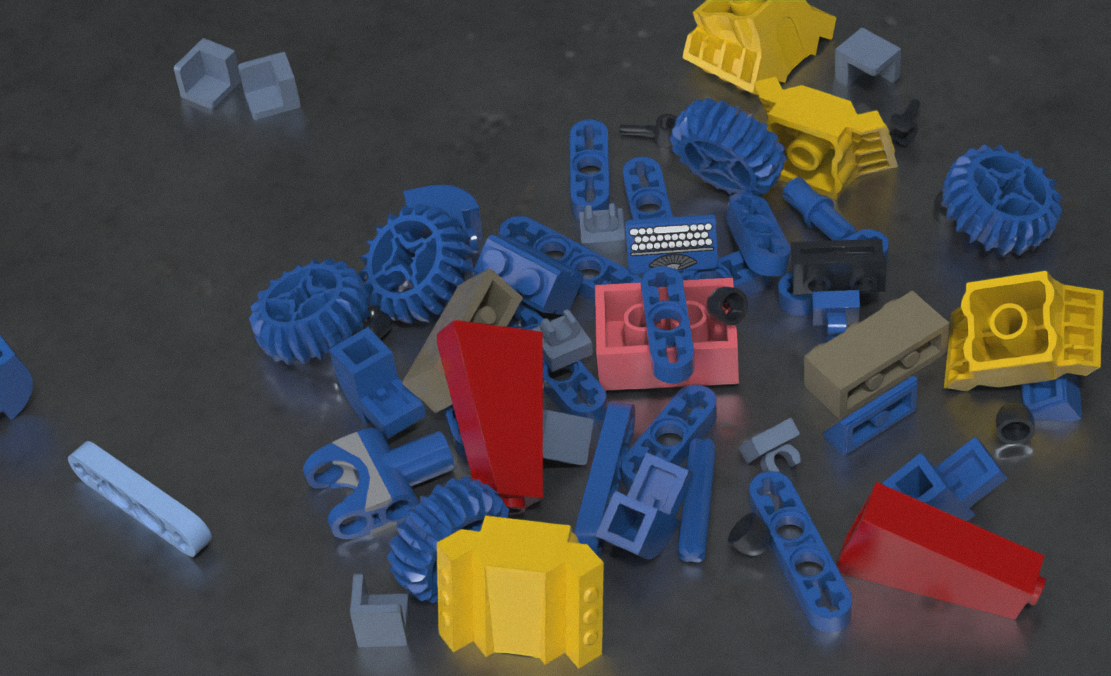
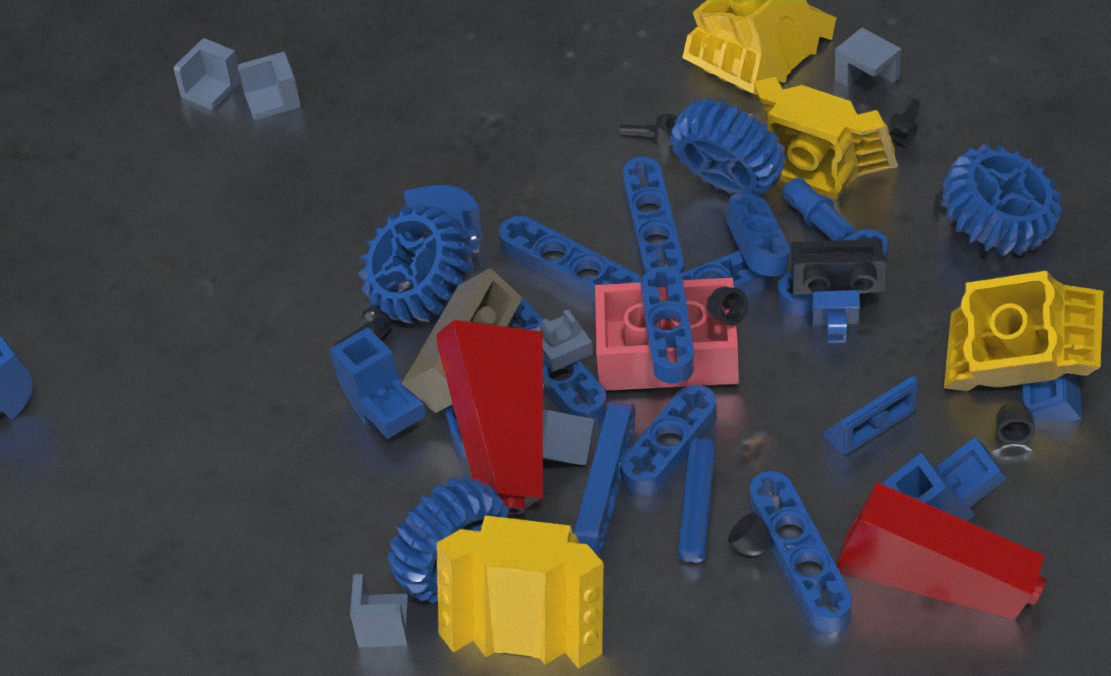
(140, 498): light blue beam -> none
(309, 311): blue gear -> none
(379, 477): blue connector -> none
(531, 273): blue brick -> none
(583, 157): blue beam -> none
(603, 229): sand blue tile -> none
(646, 516): blue brick -> none
(672, 242): slope -> none
(772, 443): sand blue tile -> none
(875, 354): dark tan brick -> none

